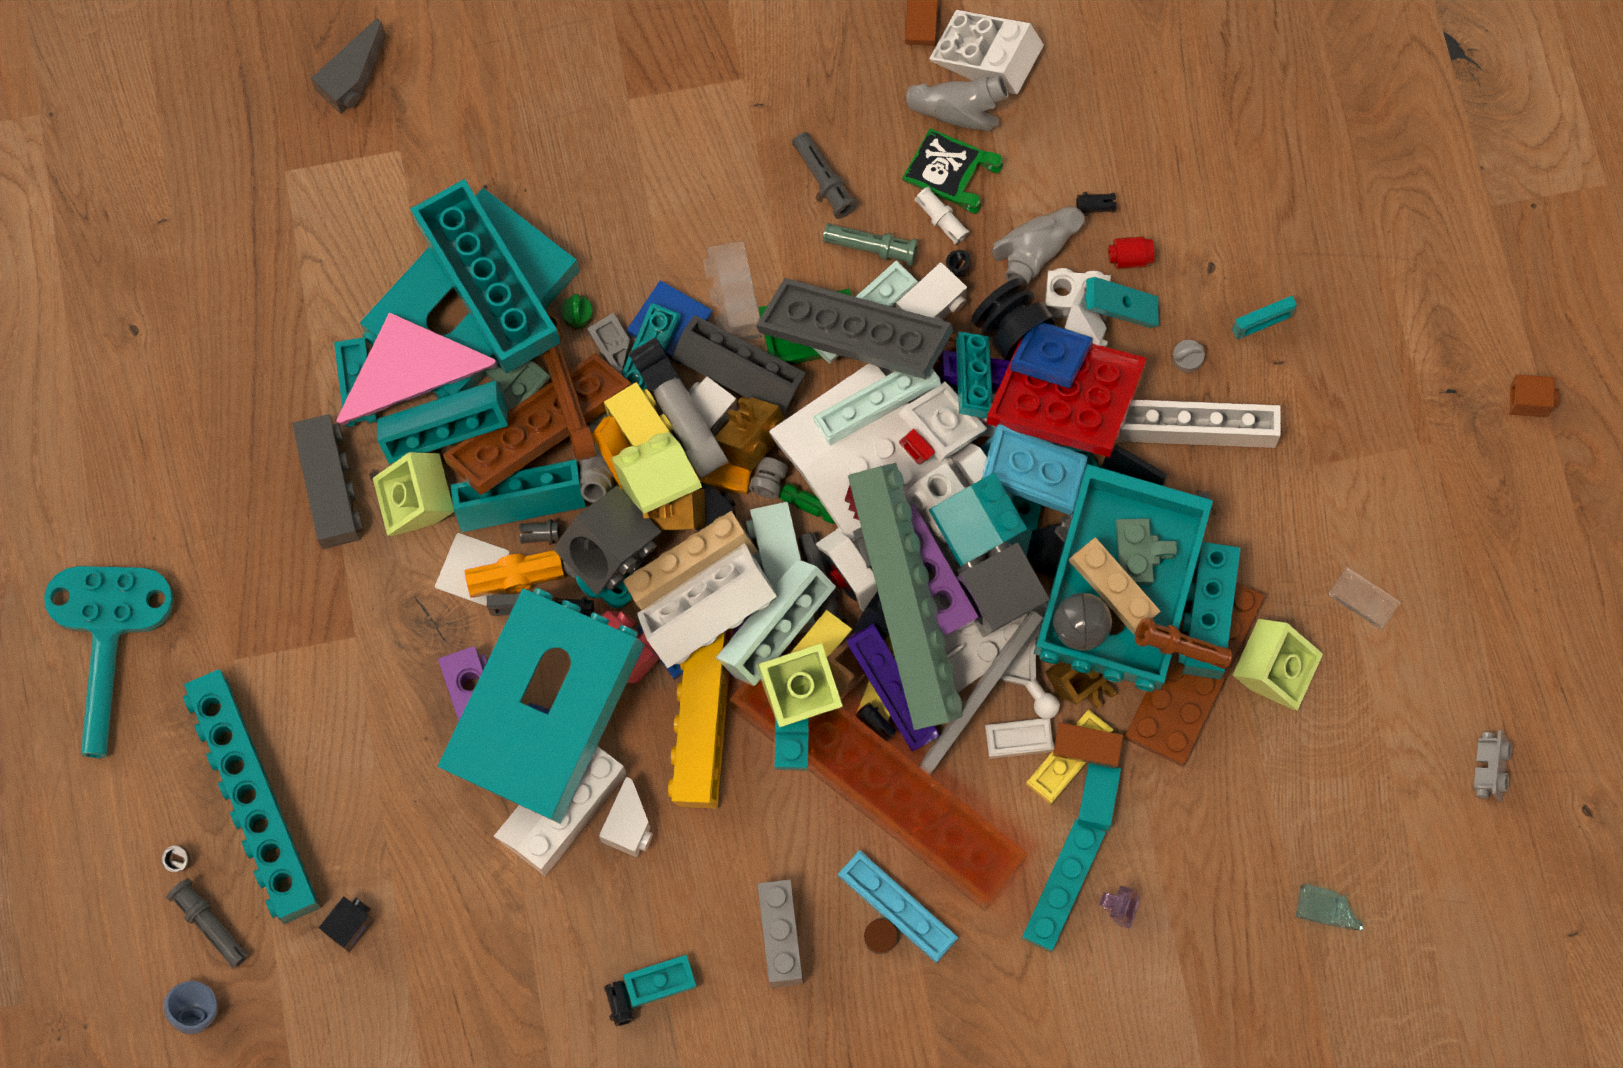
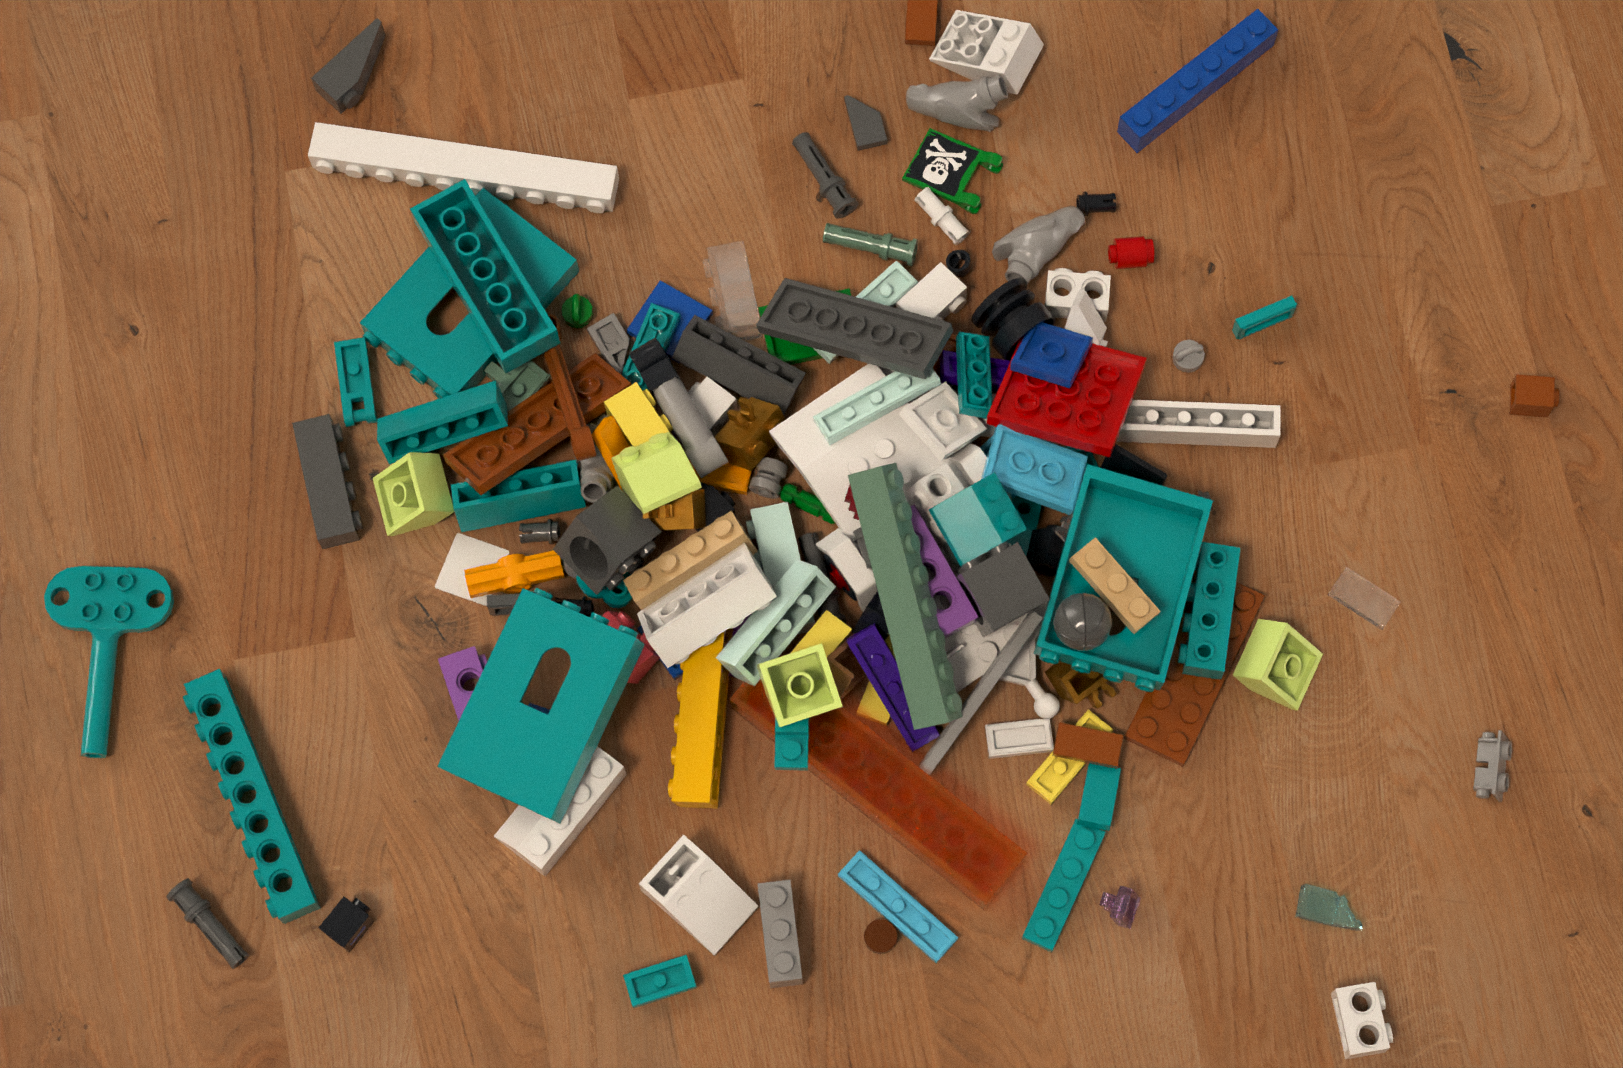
(175, 865): hinge -> none
(190, 1007): sand blue piece -> none
(406, 365): bright pink tile -> none
(446, 163): none -> white brick
(619, 1004): black pin -> none
(627, 822): white slope -> none
(698, 895): none -> white slope
(865, 124): none -> dark grey tile
(874, 720): black pin -> none
(916, 447): red tile -> none
(1121, 302): teal tile -> none
(1139, 550): sand green hinge -> none
(1170, 640): dark orange pin -> none
(1197, 80): none -> blue brick
(1352, 1021): none -> white brick

